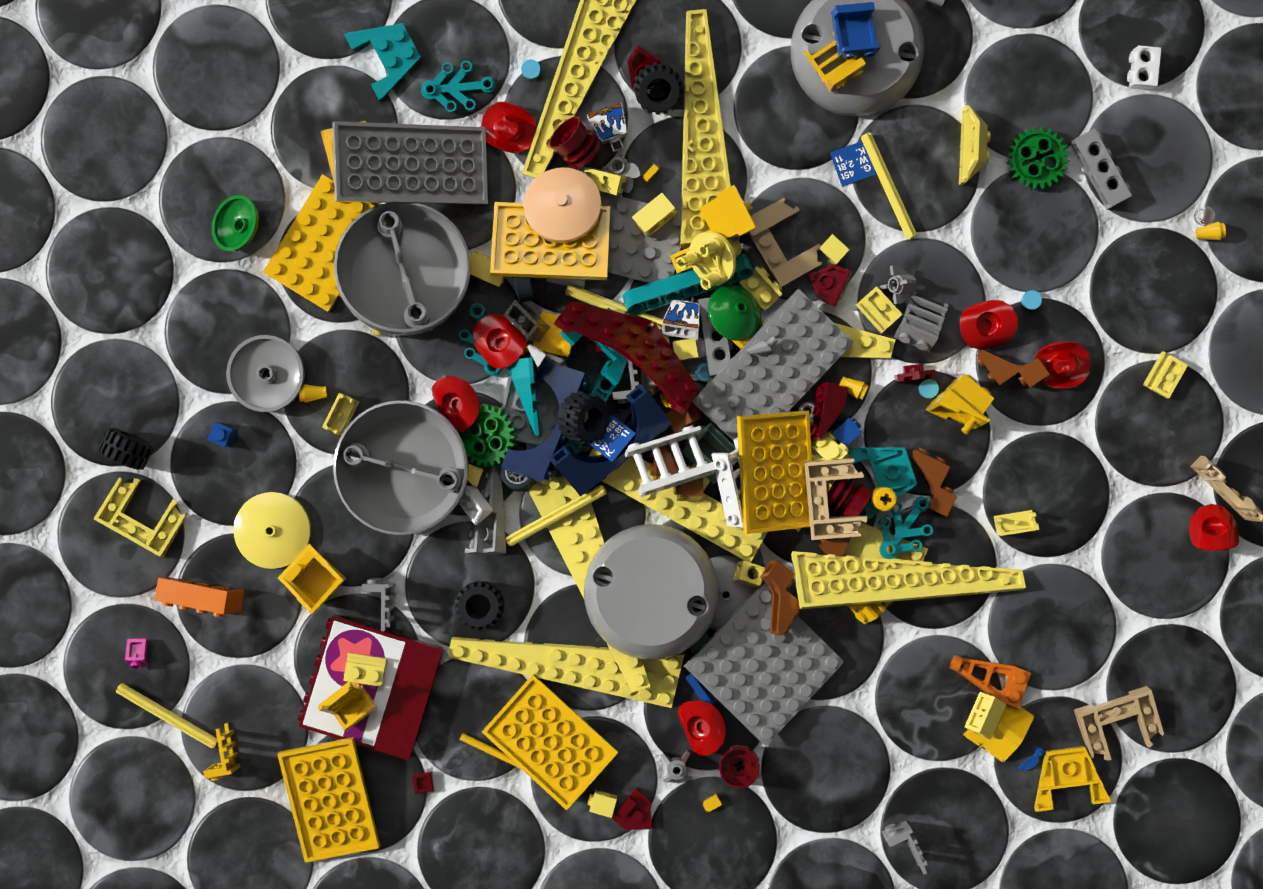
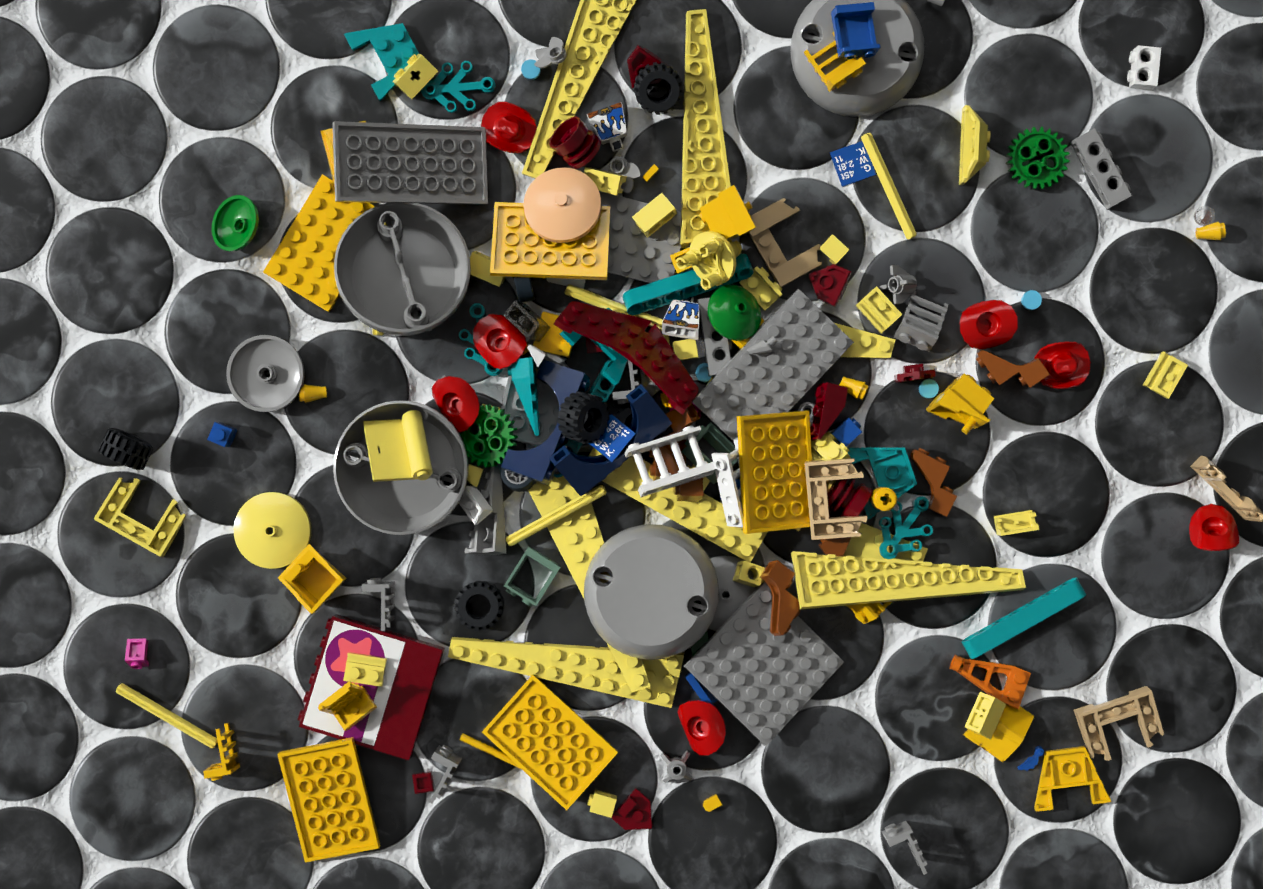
(199, 596): orange wedge -> none
(340, 414): light yellow hinge -> none
(401, 448): none -> light yellow door
(425, 73): none -> light yellow brick
(446, 757): none -> light grey plate
(542, 559): none -> sand green window
(551, 55): none -> light grey plate
(745, 775): dark red wheel -> none
(1023, 618): none -> teal beam

